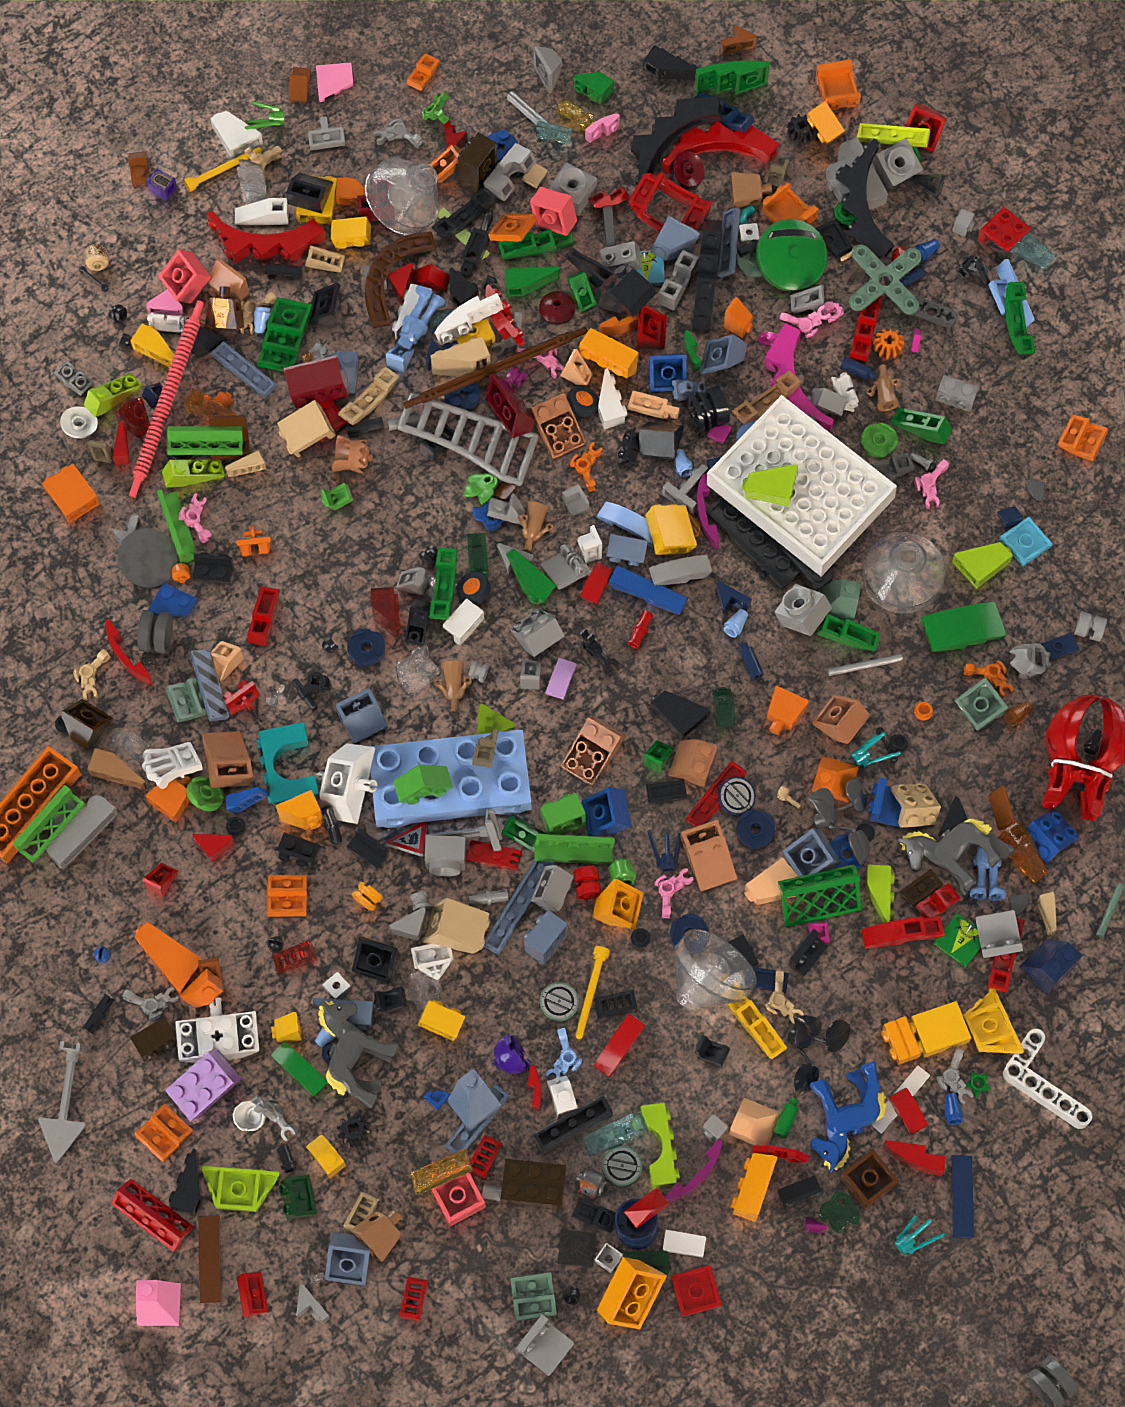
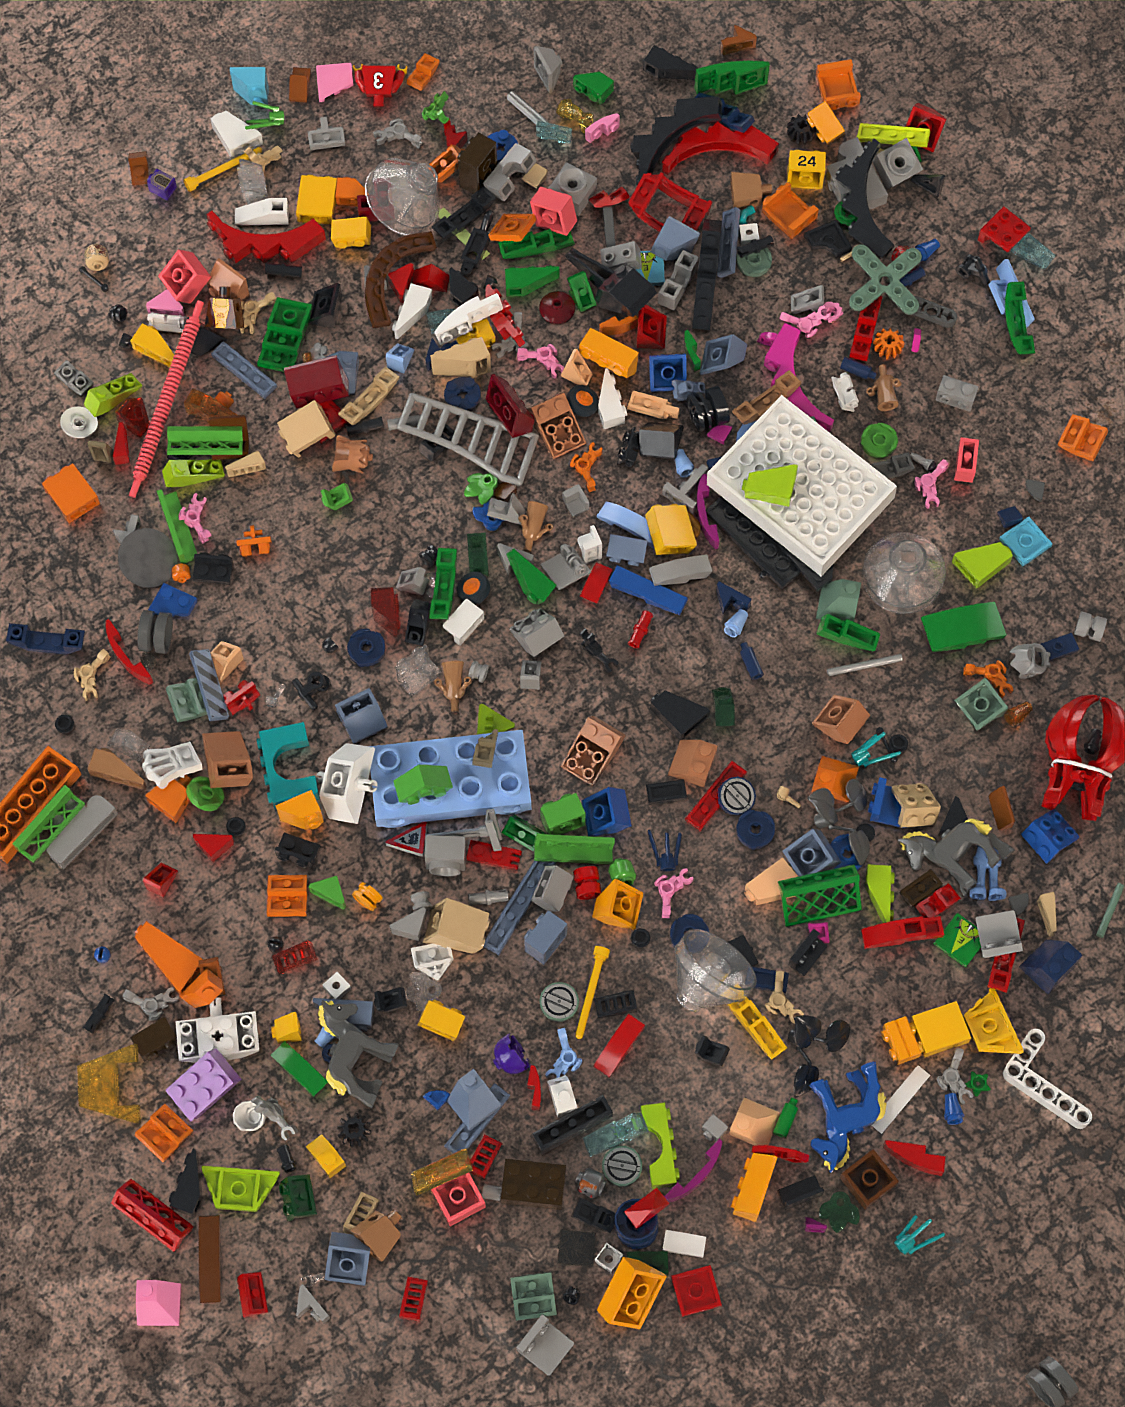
(45, 642): none -> dark blue slope
(61, 1132): light grey piece -> none
(85, 723): dark brown slope -> none
(100, 1088): none -> clear yellow wing
(151, 394): dark blue slope -> none
(241, 800): blue slope -> none
(250, 83): none -> medium azure slope
(261, 318): light blue cone -> none
(263, 616): red slope -> none
(308, 192): black slope -> none
(323, 265): tan slope -> none
(329, 890): none -> bright green slope
(331, 824): black axle -> none
(368, 849): black panel -> none
(375, 959): black slope -> none
(379, 81): none -> red torso
(414, 327): medium blue piece -> none
(495, 367): reddish brown axle -> none
(517, 377): magenta wheel -> none
(561, 678): lavender slope -> none
(657, 756): green slope -> none
(694, 168): dark red dish -> none
(708, 855): nougat slope -> none
(738, 318): orange slope -> none
(776, 174): dark tan slope -> none
(785, 710): orange torso -> none
(791, 255): green dish -> none
(802, 609): light grey piece -> none
(806, 169): none -> yellow brick
(828, 401): light grey slope -> none
(909, 1111): red slope -> none
(923, 711): orange plate -> none
(924, 425): green slope -> none
(962, 1196): dark blue tile -> none
(964, 223): light grey plate -> none
(966, 460): none -> coral brick
(1025, 852): clear orange slope -> none

